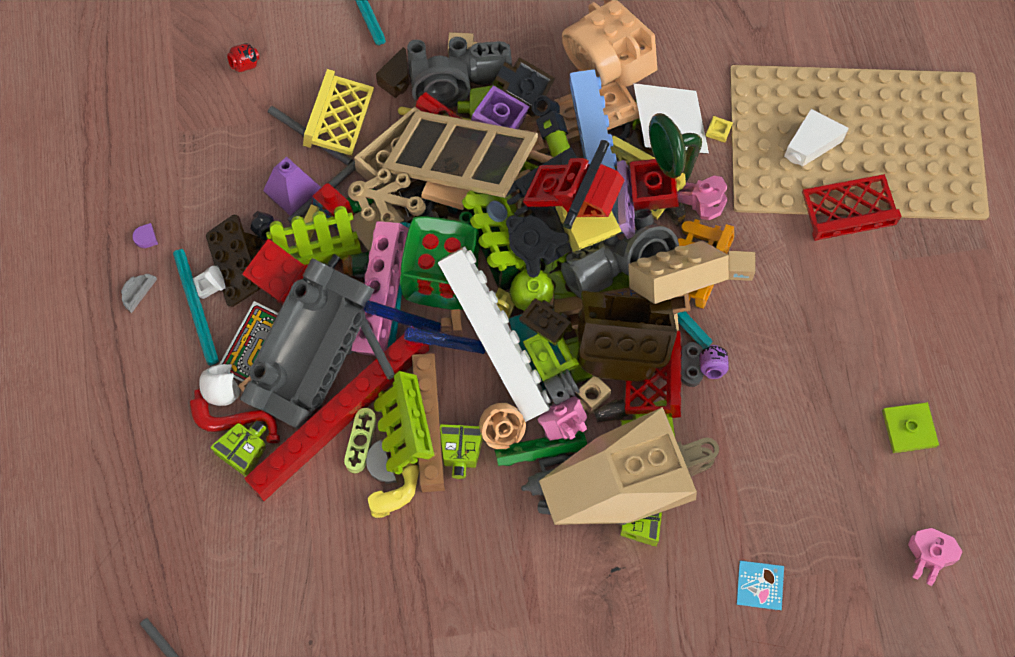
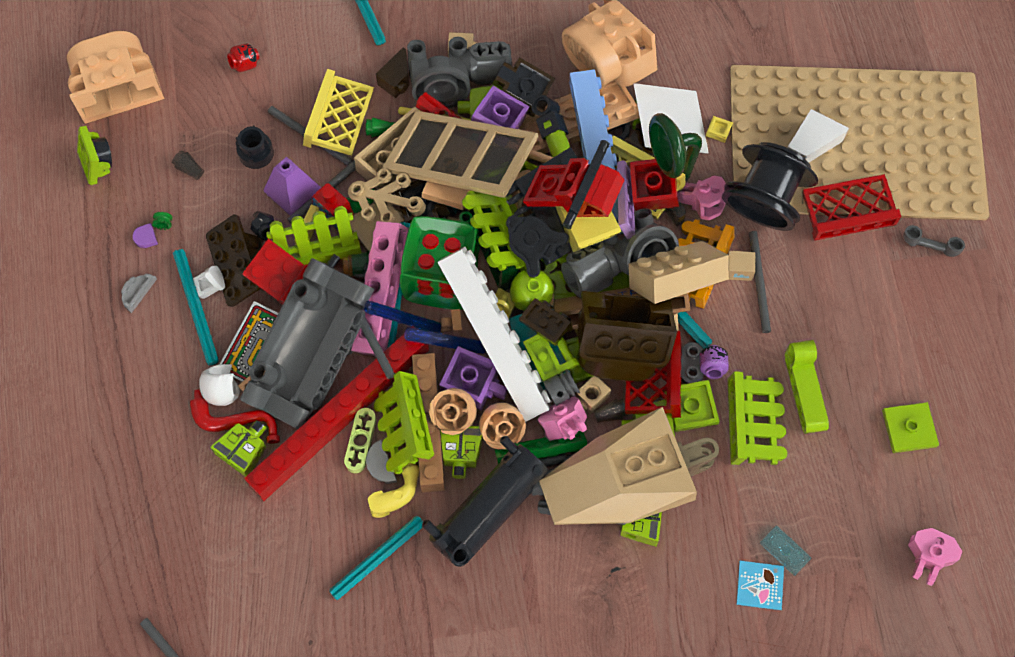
(93, 154): none -> lime piece
(111, 76): none -> light nougat brick
(162, 220): none -> green bush
(185, 163): none -> clear smoke cone
(254, 148): none -> black piece
(376, 127): none -> green cone
(376, 557): none -> teal axle
(453, 411): none -> light nougat cylinder
(474, 375): none -> medium lavender hinge
(487, 505): none -> black piece
(497, 211): sand blue piece -> none
(696, 407): none -> lime plate
(740, 429): none -> lime fence
(760, 285): none -> dark grey piece
(770, 186): none -> black wheel
(785, 550): none -> clear light blue plate
(805, 386): none -> lime beam
(913, 237): none -> dark grey bar

